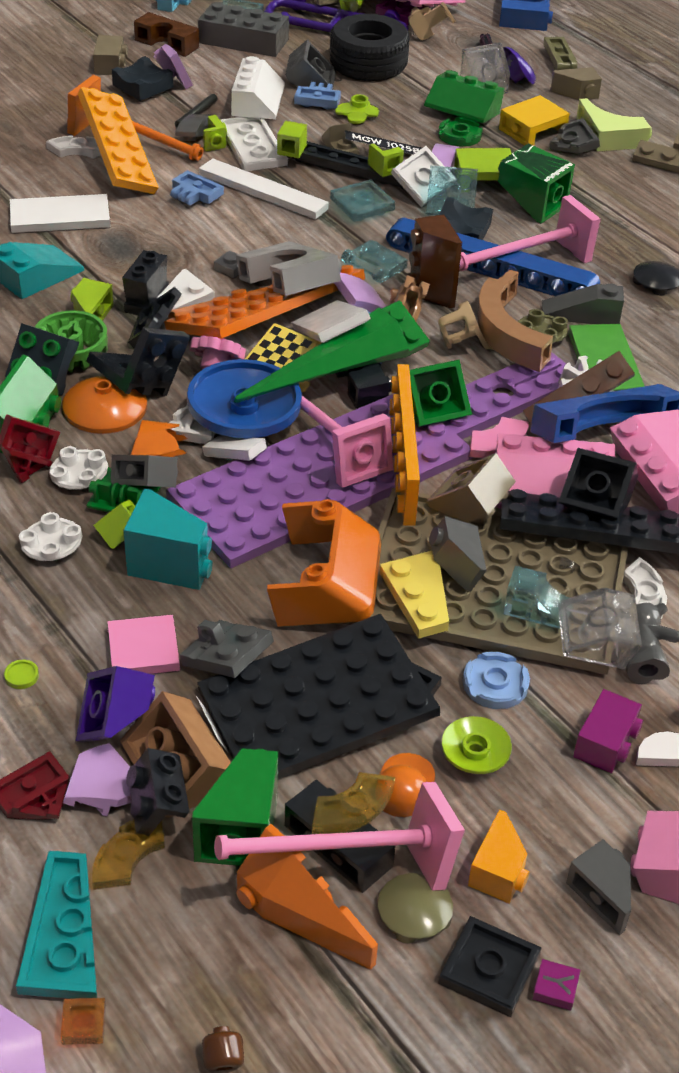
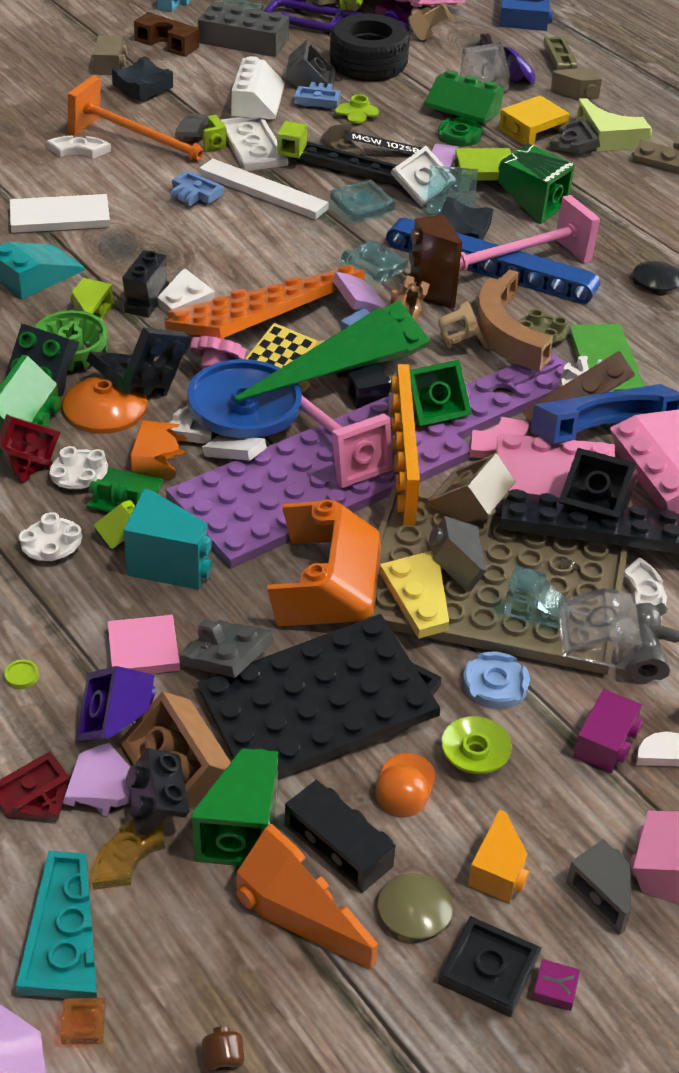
(117, 141): light orange plate -> none
(144, 470): dark grey slope -> none
(154, 314): black wing -> none
(169, 59): lavender slope -> none
(198, 109): pearl dark grey piece -> none
(212, 724): white sticker -> none
(227, 264): flat silver plate -> none
(290, 267): light grey arch -> none
(331, 321): white tile -> none
(354, 806): clear yellow tile -> none
(384, 161): lime panel -> none
(431, 838): bright pink tile -> none
(588, 305): dark grey slope -> none

